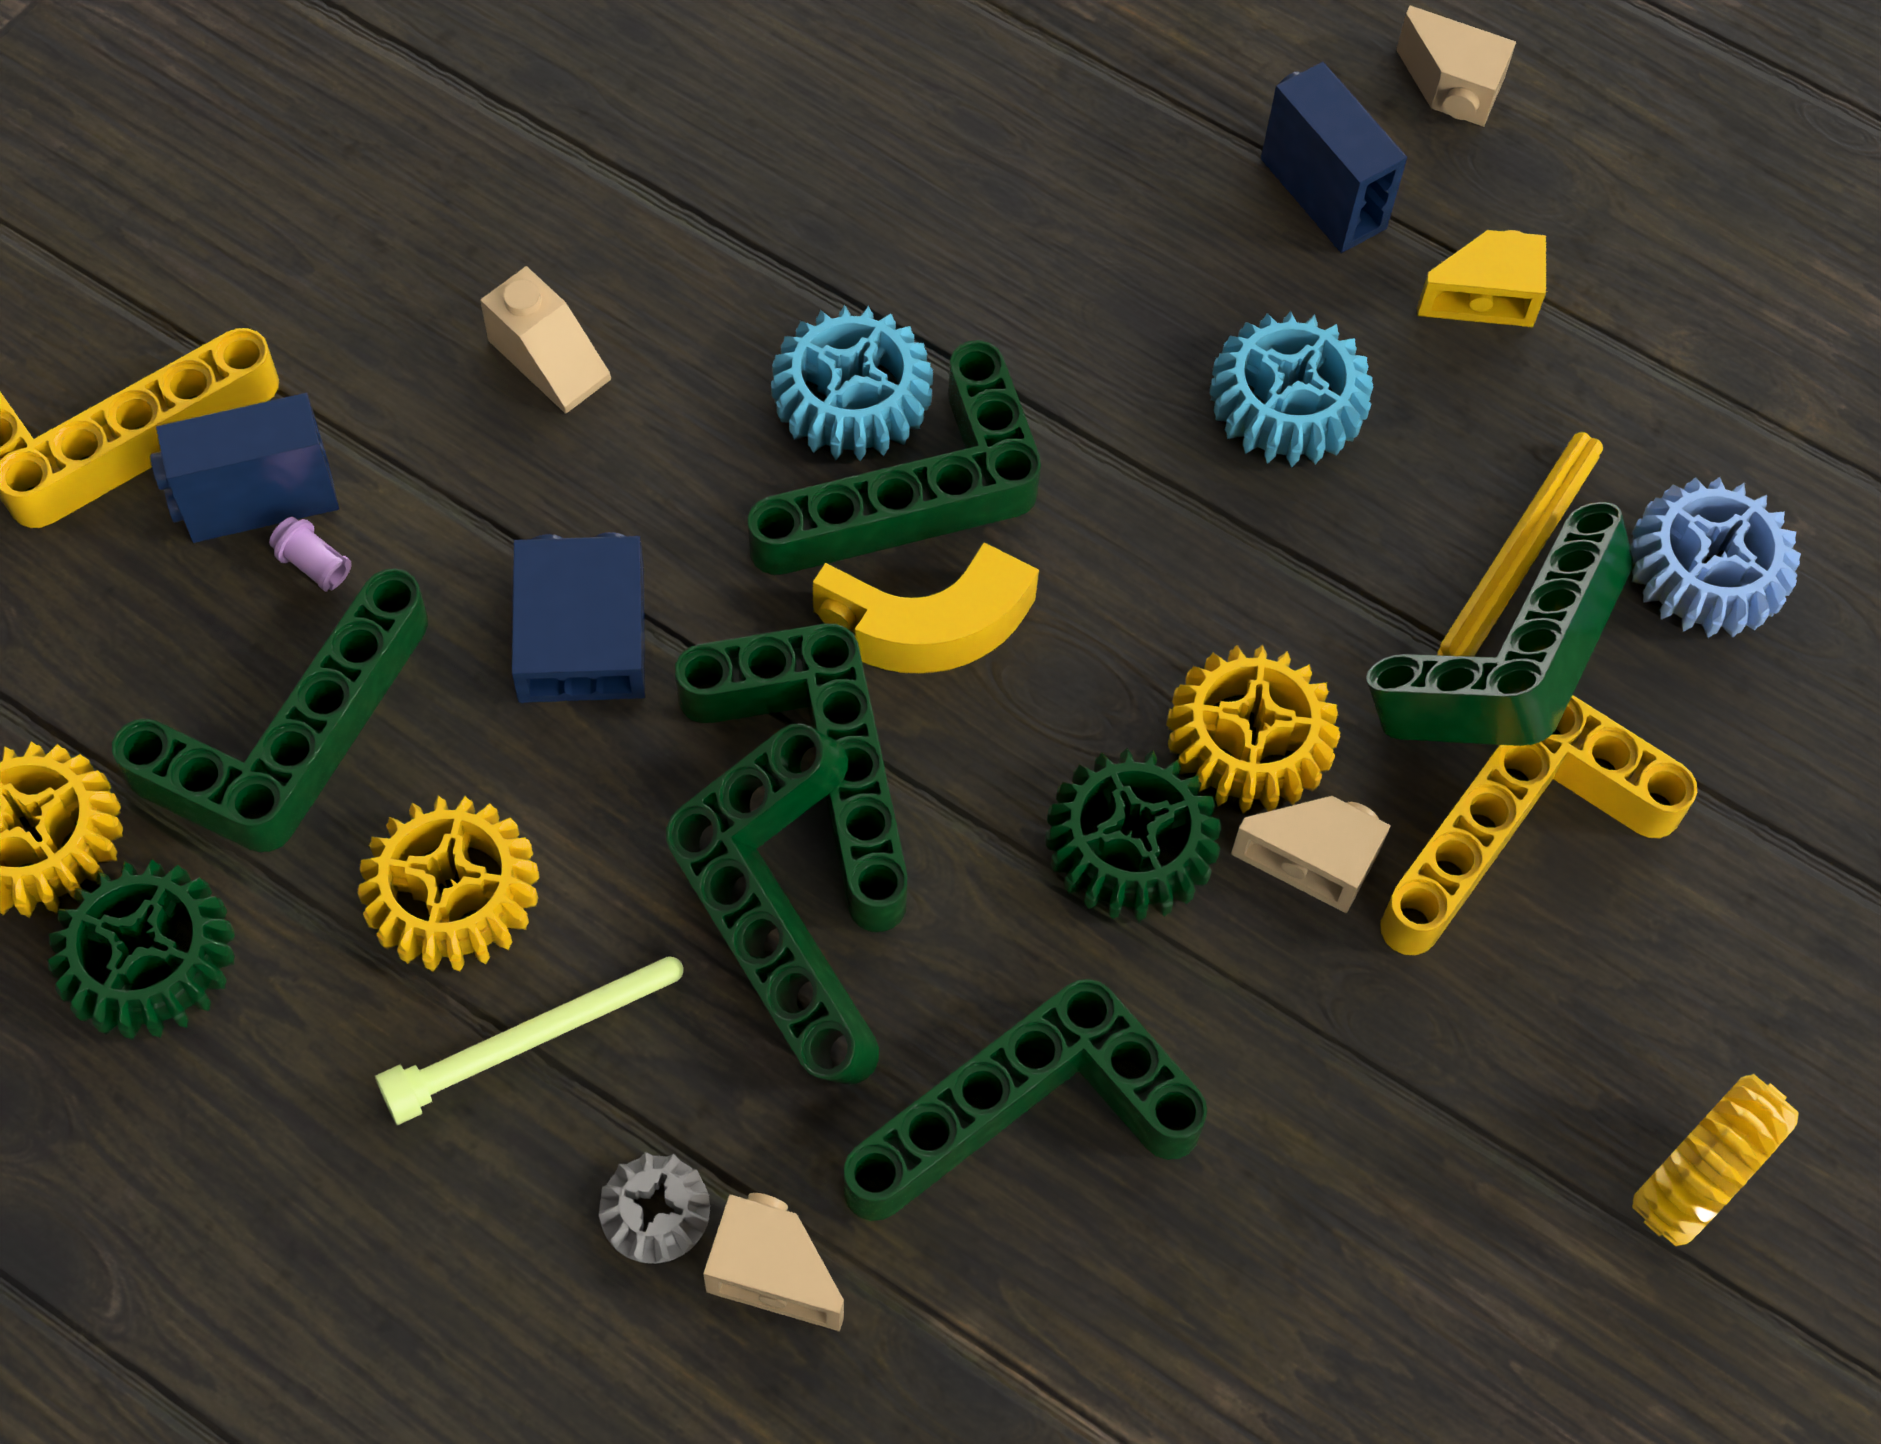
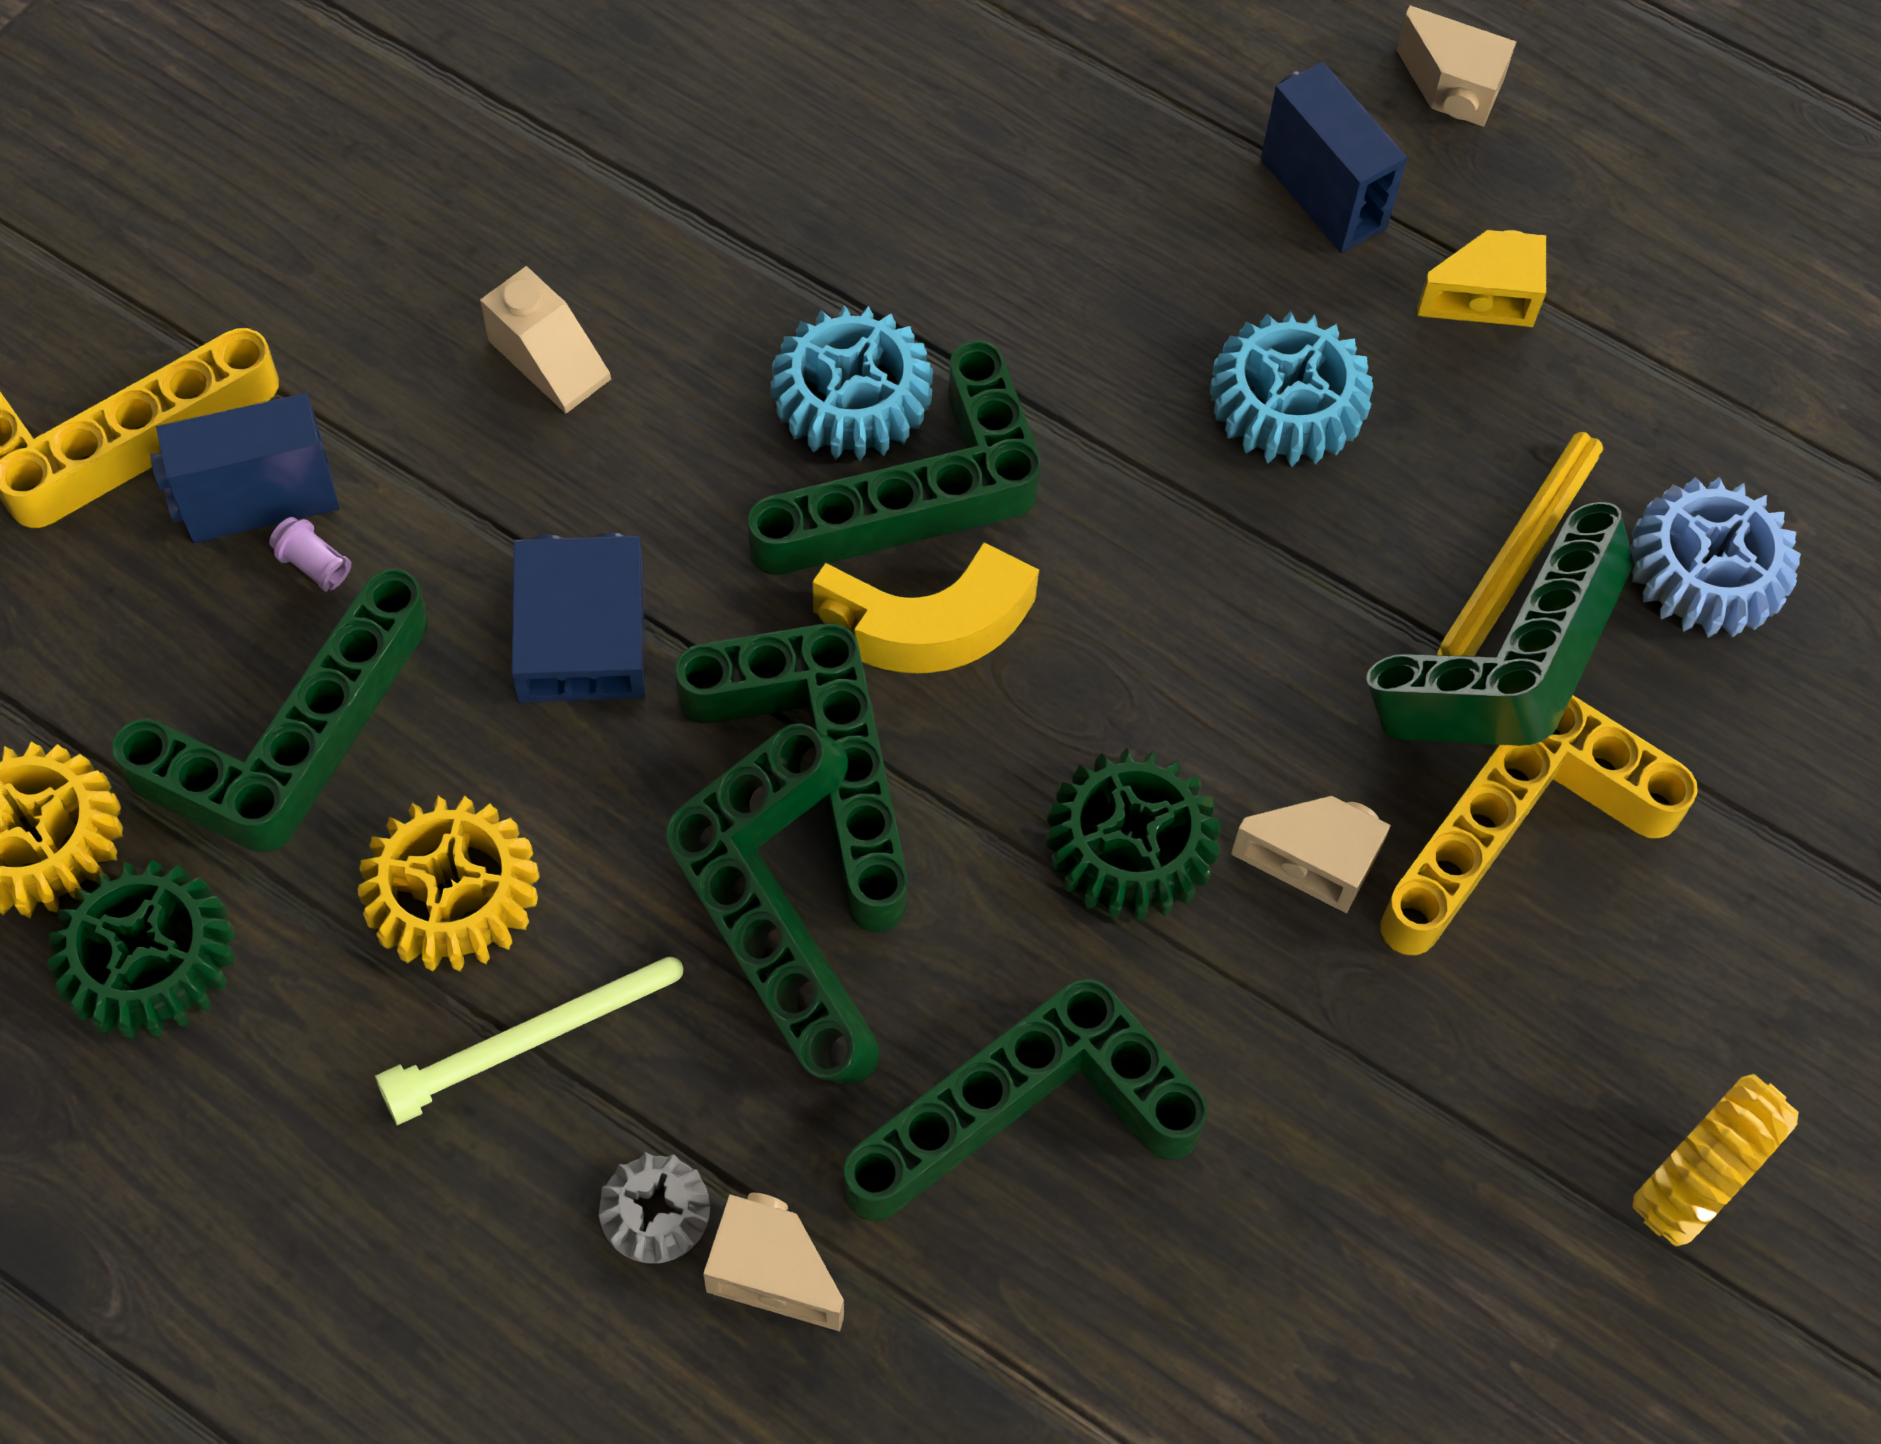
(1300, 726): yellow gear -> none

